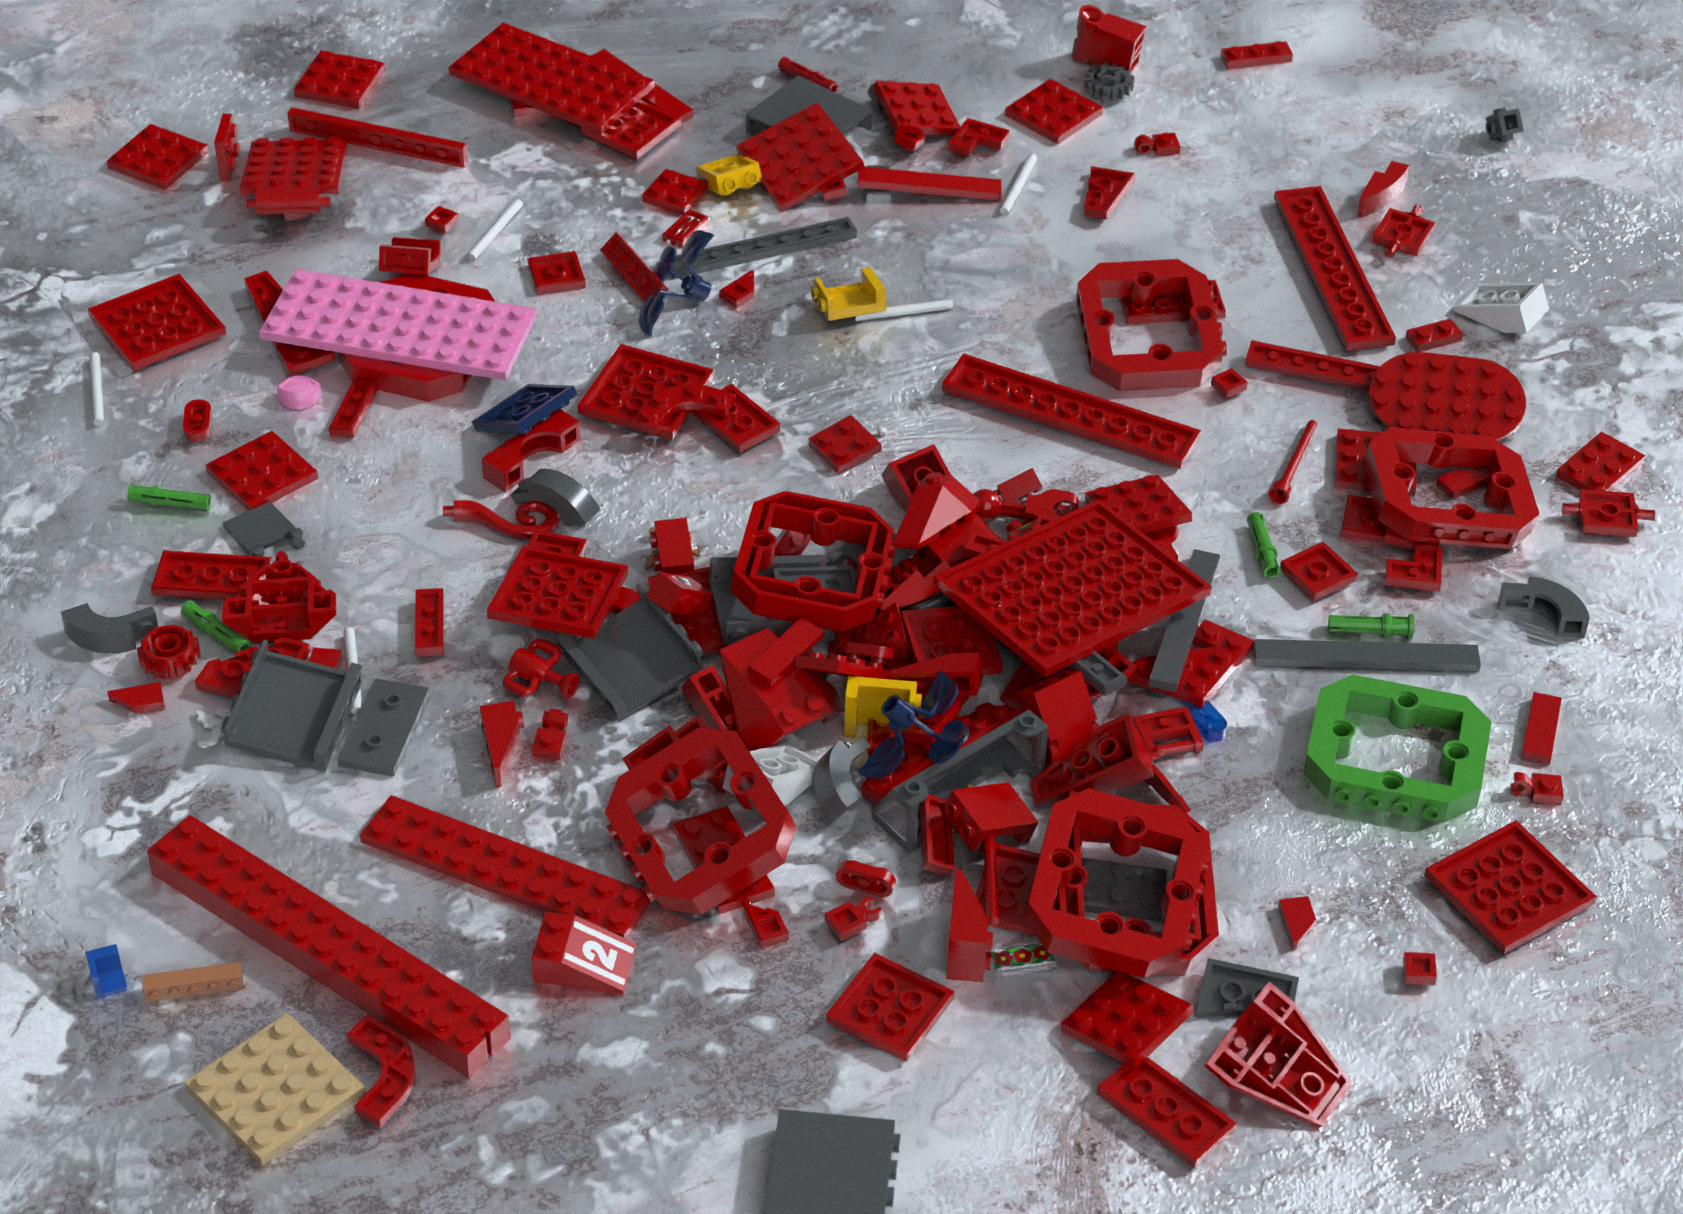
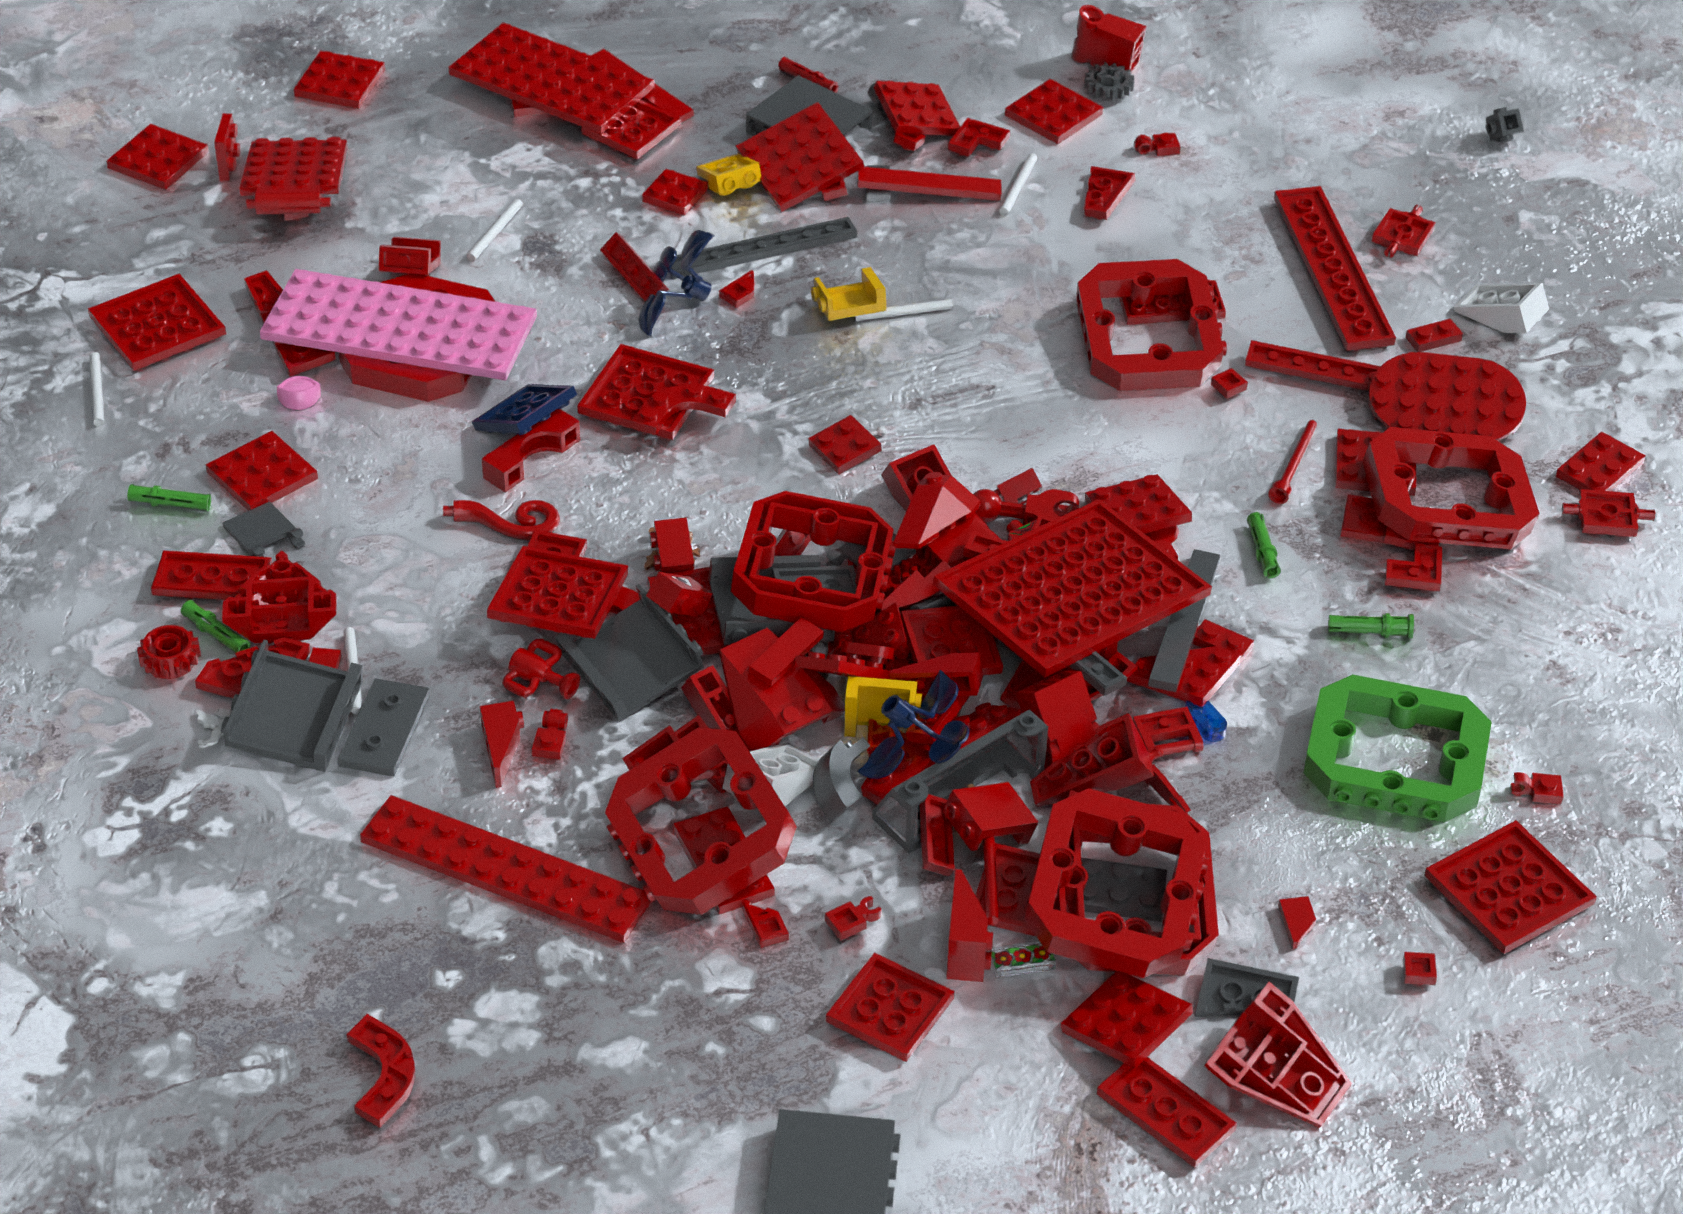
(106, 971): blue panel -> none
(107, 633): dark grey arch -> none
(139, 698): red tile -> none
(193, 982): nougat piece -> none
(197, 420): red plate -> none
(275, 1088): tan plate -> none
(330, 946): red piece -> none
(353, 408): red tile -> none
(378, 137): red plate -> none
(429, 622): red plate -> none
(441, 219): red plate -> none
(556, 272): red tile -> none
(561, 493): dark grey arch -> none
(581, 955): red slope -> none
(698, 223): red tile -> none
(745, 423): red plate -> none
(865, 878): red plate -> none
(1072, 410): red plate -> none
(1256, 55): red plate -> none
(1318, 571): red plate -> none
(1366, 655): dark grey tile -> none
(1383, 188): red slope -> none
(1462, 482): red tile -> none
(1541, 728): red tile -> none
(1549, 600): dark grey arch -> none

